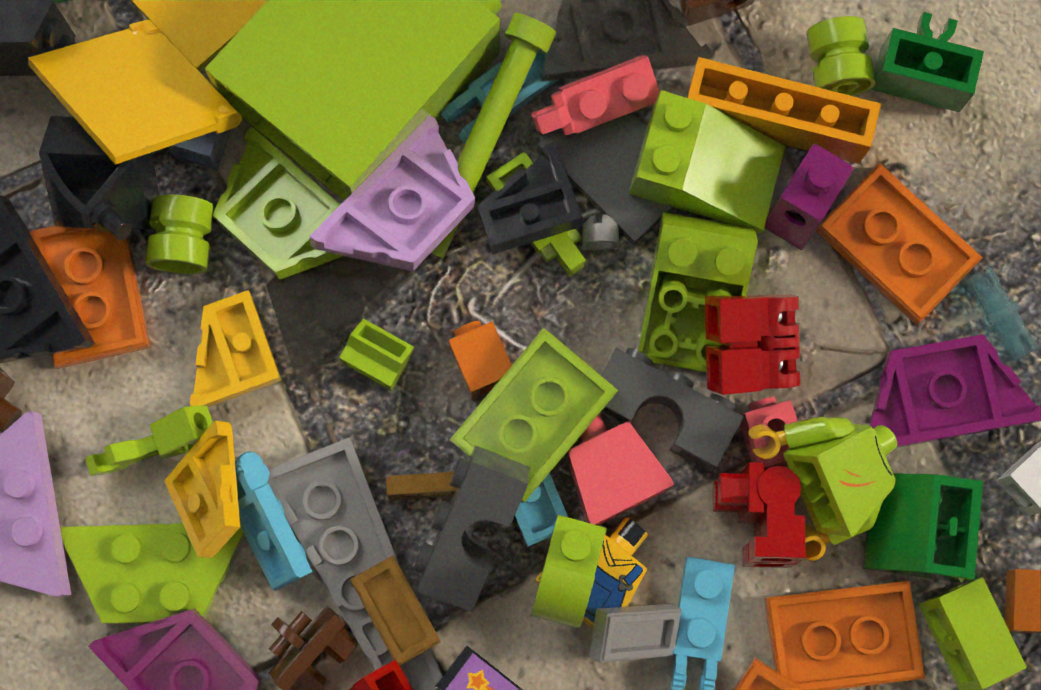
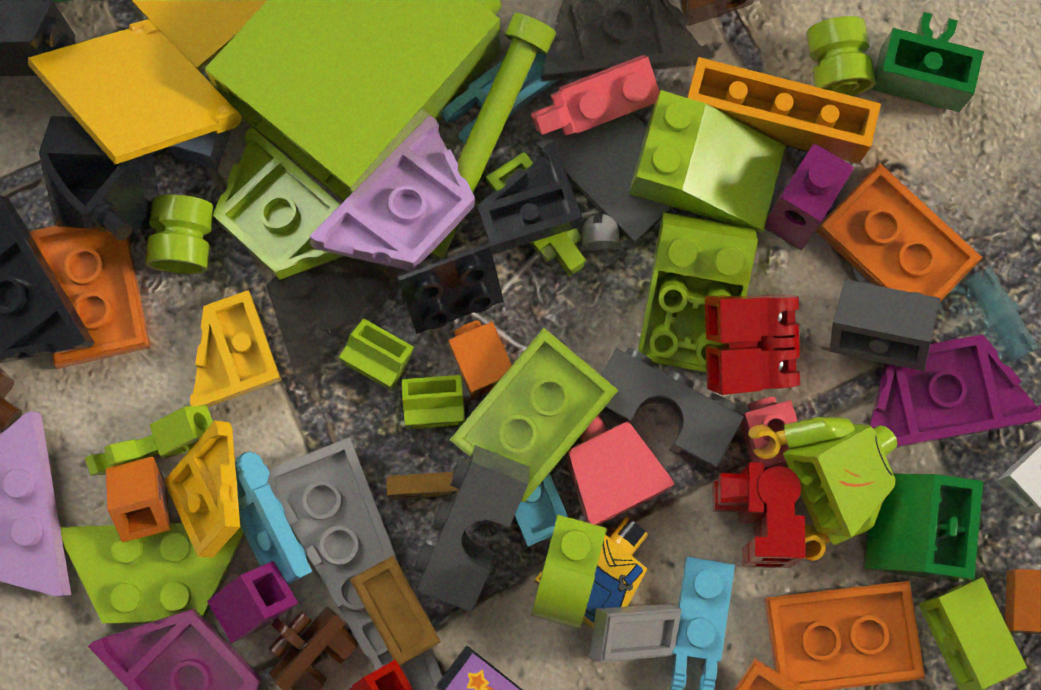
(137, 499): none -> orange brick
(252, 601): none -> magenta brick
(433, 402): none -> lime piece
(451, 288): none -> black hinge
(884, 324): none -> dark grey brick

